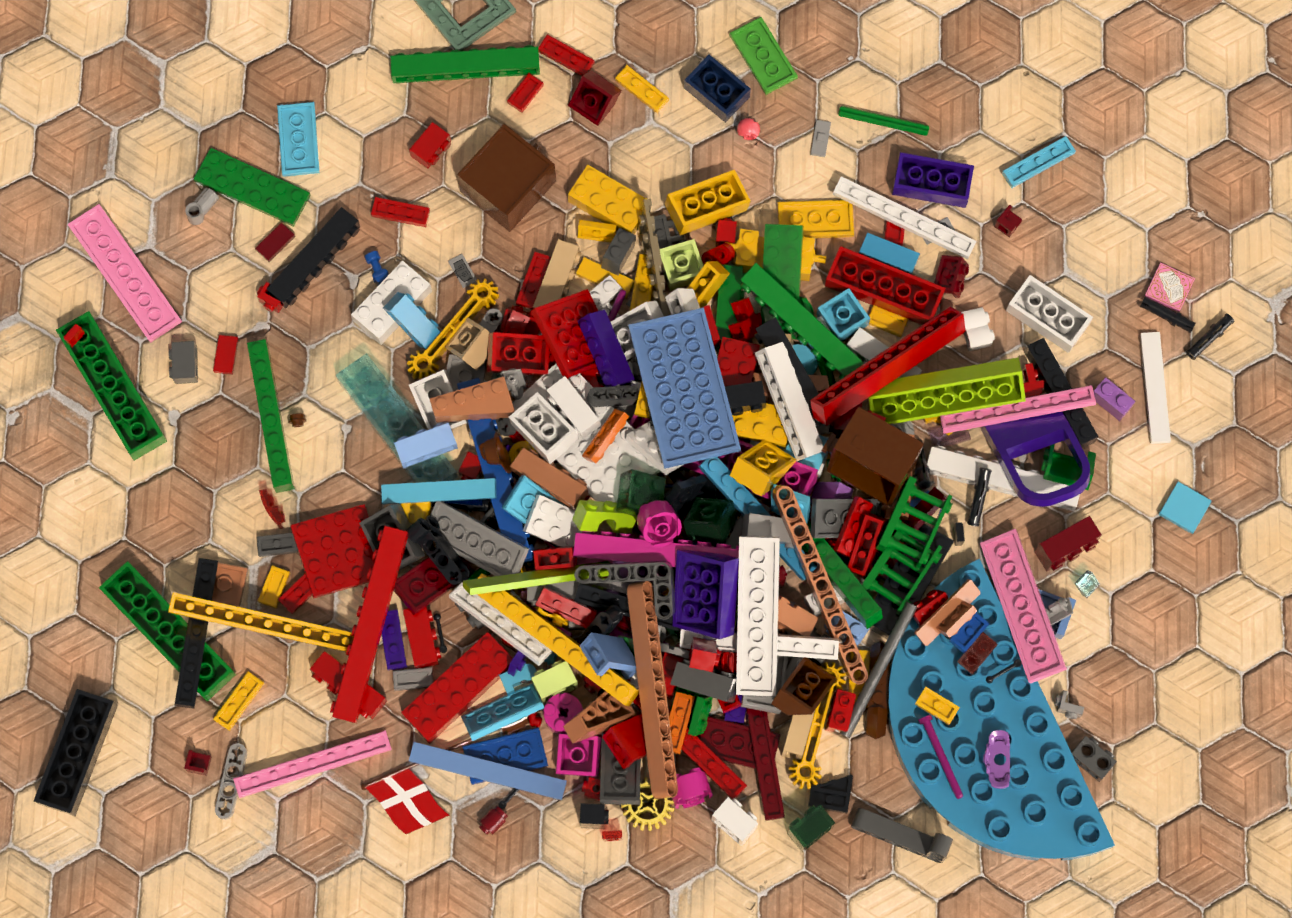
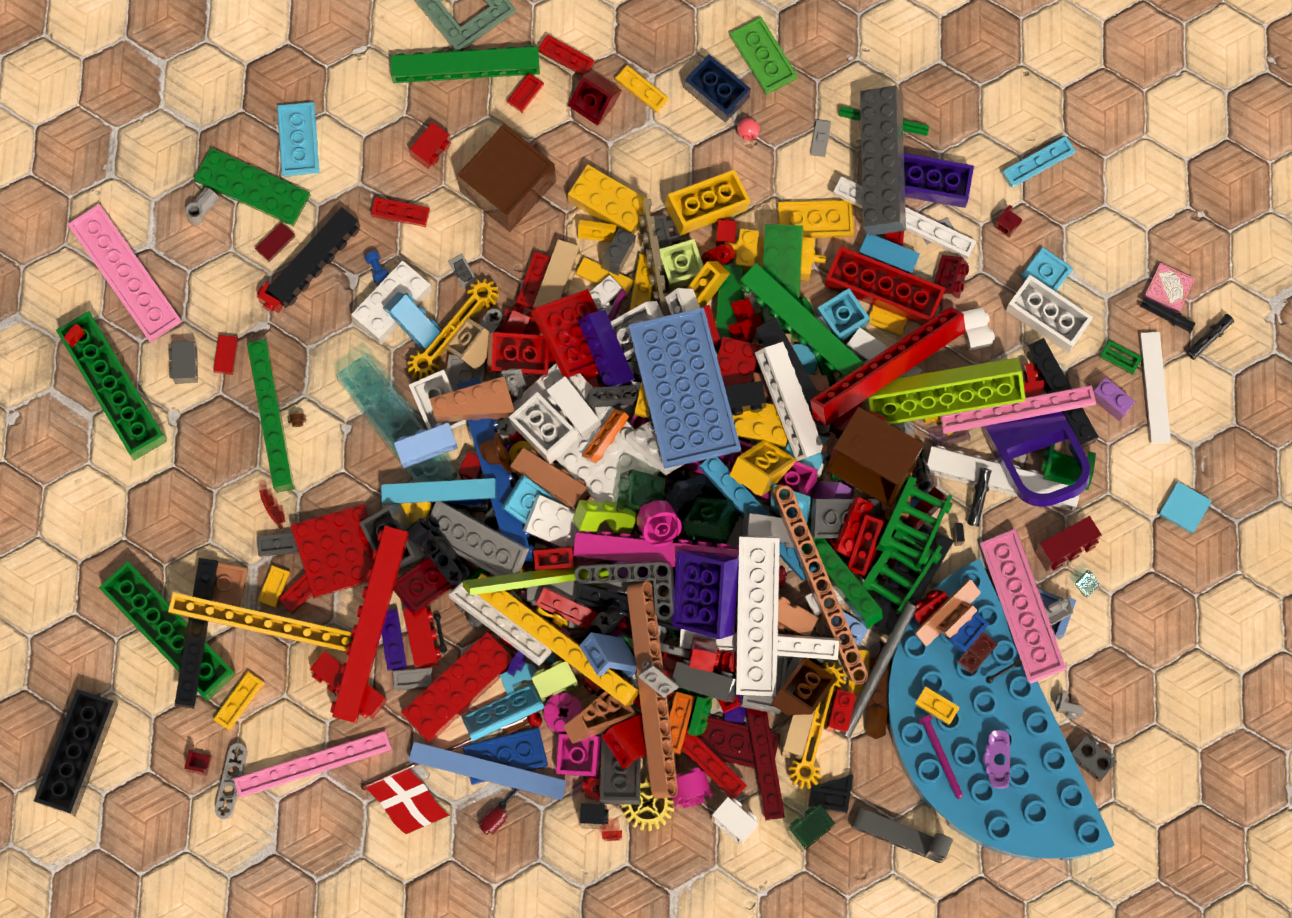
(657, 680): none -> light grey hinge
(882, 160): none -> dark grey brick
(1047, 269): none -> medium azure tile
(1117, 363): none -> green tile

